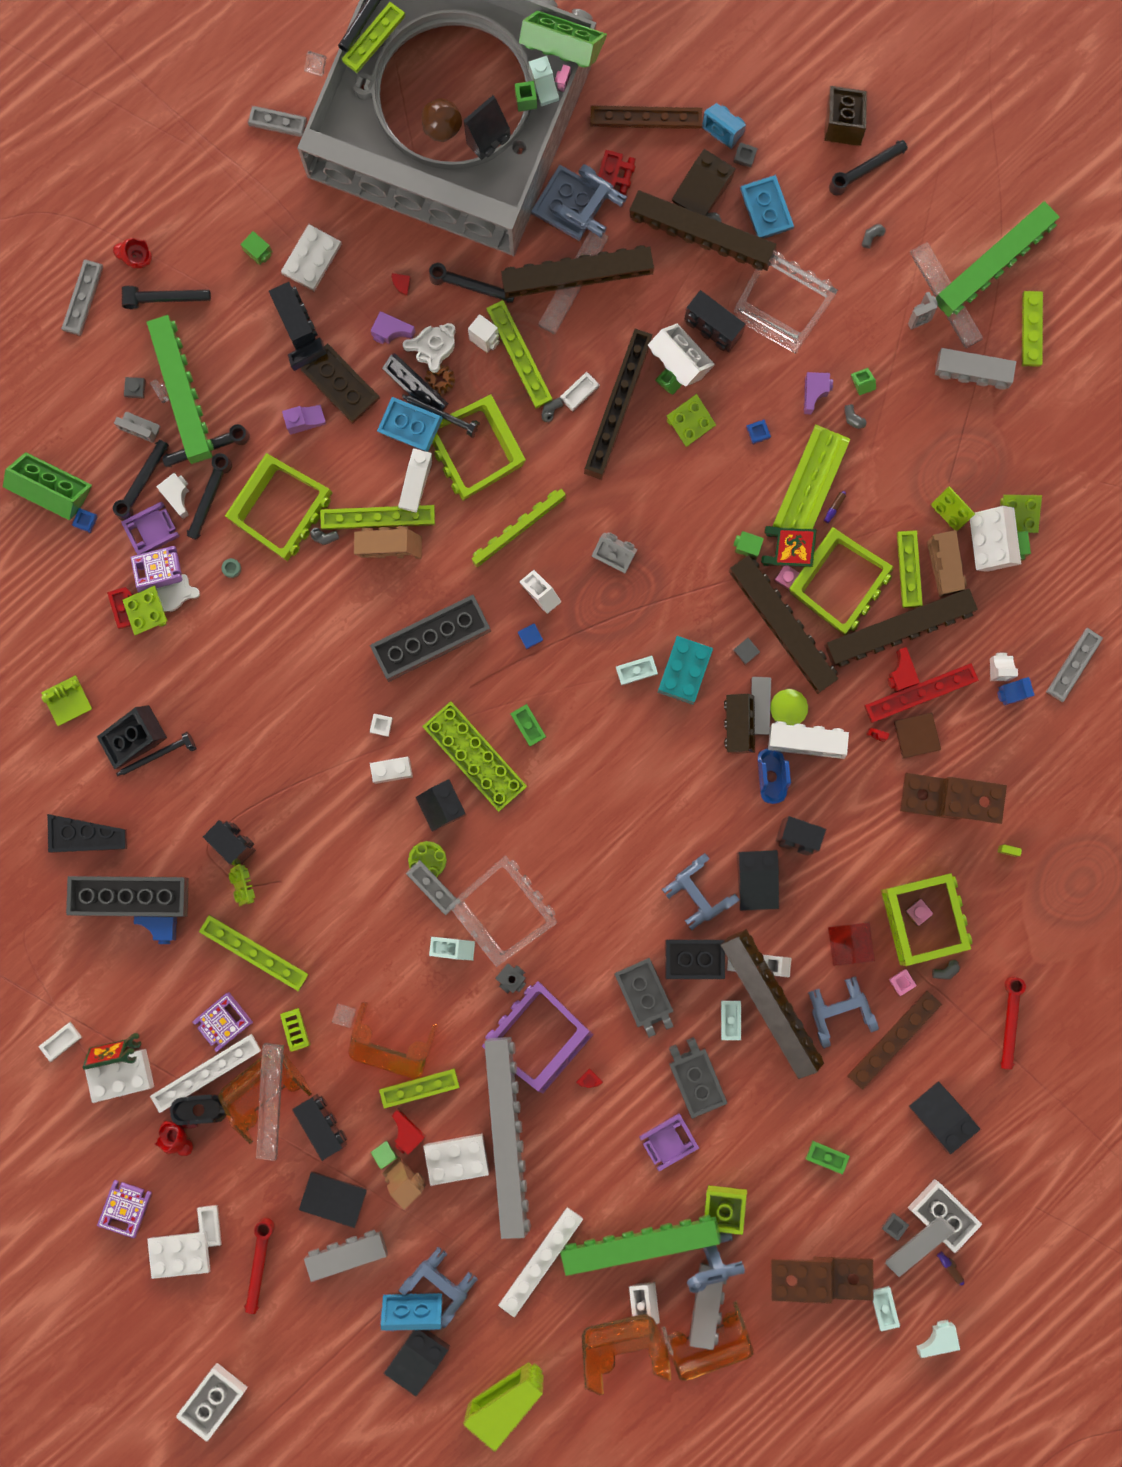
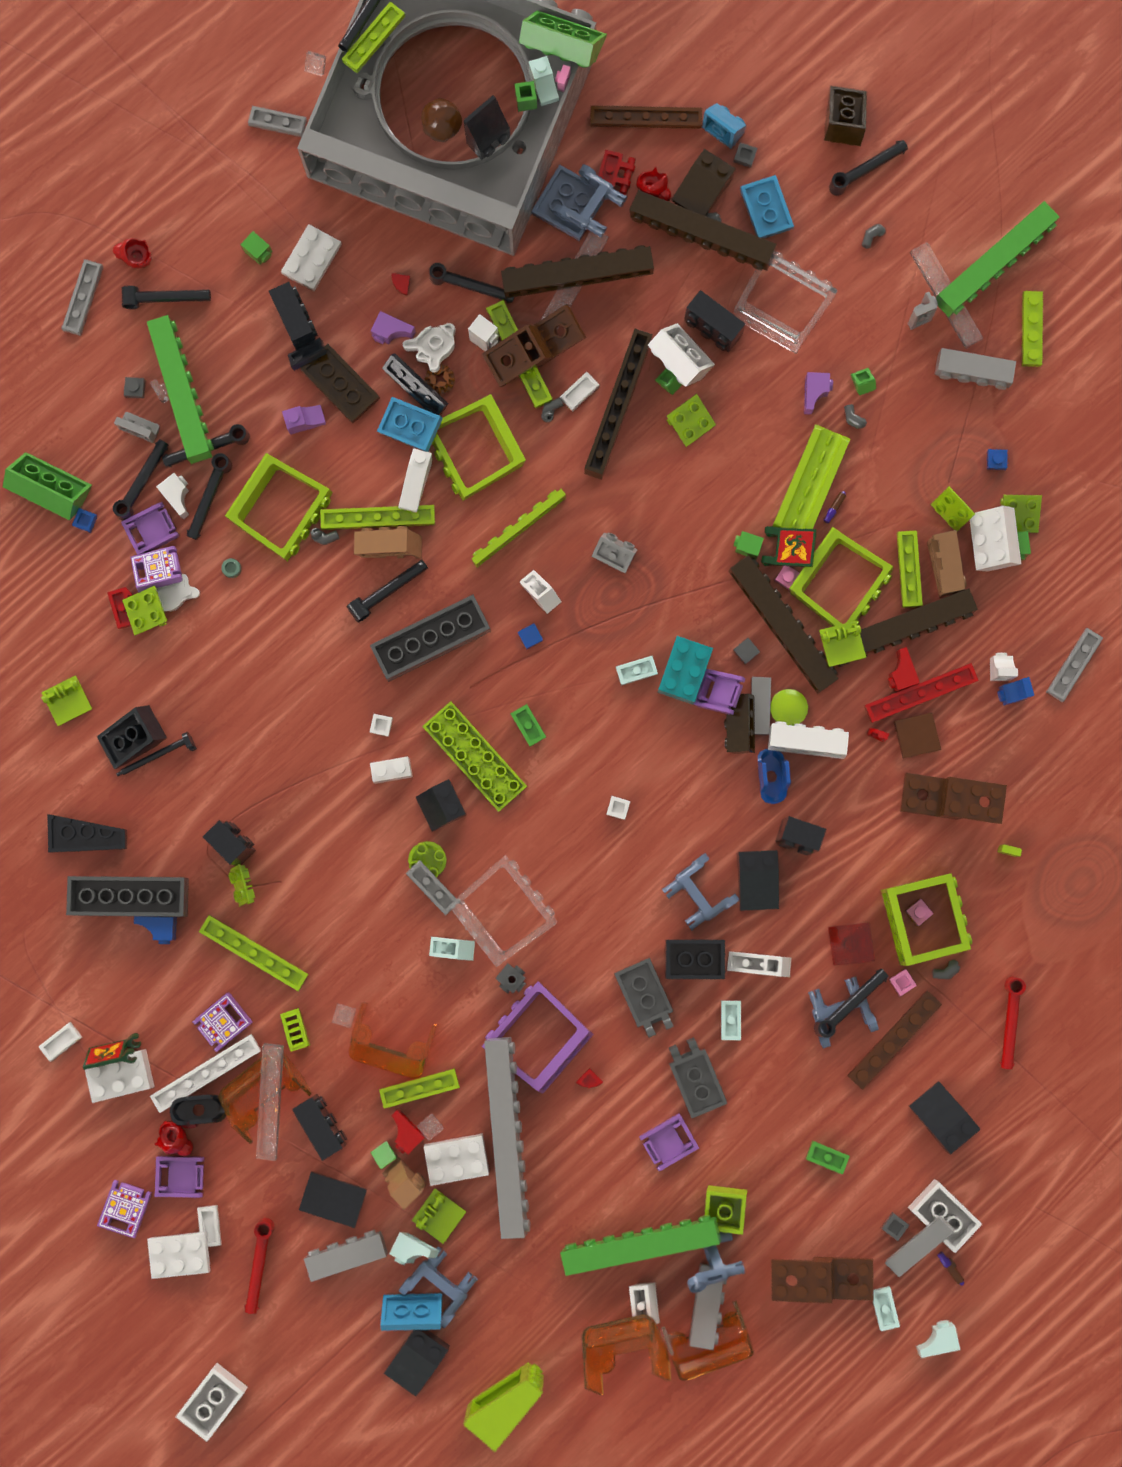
(183, 1176): none -> medium lavender container
(361, 608): none -> black piece
(409, 1248): none -> light aqua arch
(430, 1127): none -> clear plate
(438, 1216): none -> lime hinge
(471, 428): black piece -> none
(534, 345): none -> reddish brown bracket
(540, 1262): white plate -> none
(618, 807): none -> white plate
(654, 184): none -> red piece
(723, 694): none -> medium lavender container
(758, 431): blue tile -> none
(772, 1004): dark brown brick -> none
(842, 643): none -> lime hinge
(850, 1004): none -> black piece
(996, 459): none -> blue plate

